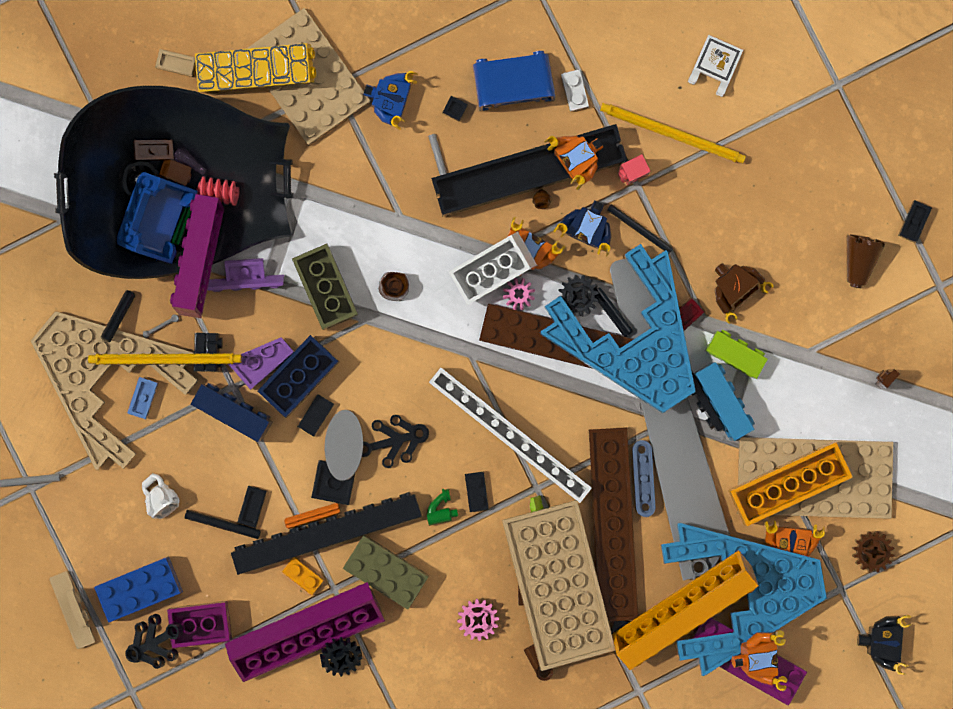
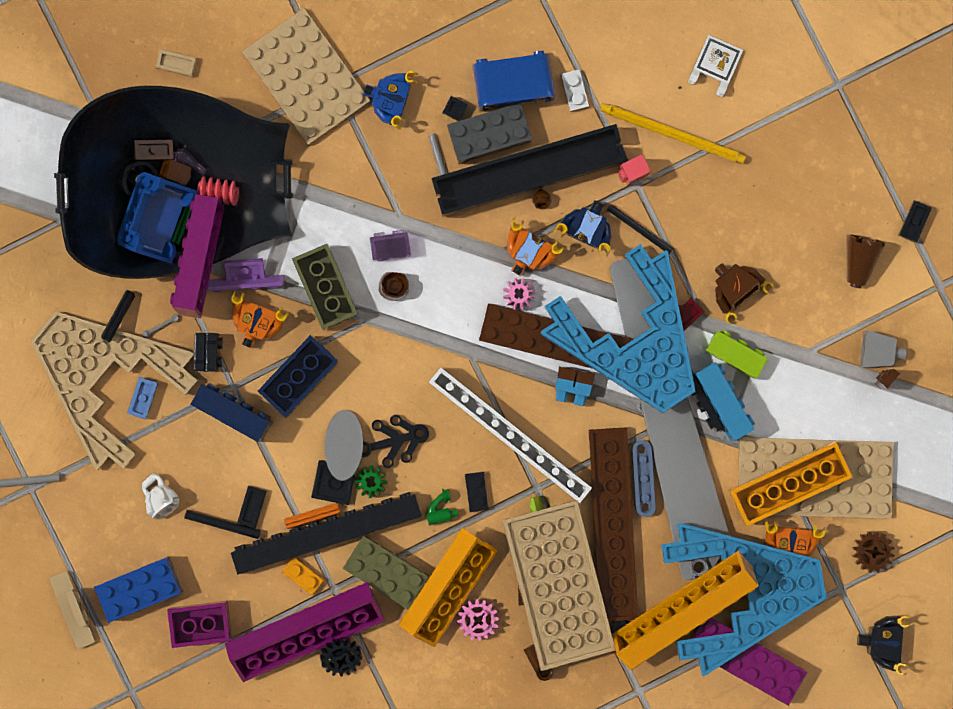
(153, 643): black plant -> none
(164, 358): yellow piece -> none
(255, 68): yellow brick -> none
(255, 320): none -> orange torso
(261, 361): medium lavender wing -> none
(315, 415): black tile -> none
(377, 480): none -> green gear
(390, 246): none -> clear purple brick
(448, 587): none -> light orange brick
(489, 133): none -> dark grey brick
(492, 268): white brick -> none
(565, 384): none -> dark azure hips
(576, 156): torso -> none
(584, 288): black gear -> none
(613, 313): black axle -> none
(760, 658): torso -> none
(879, 350): none -> light grey torso

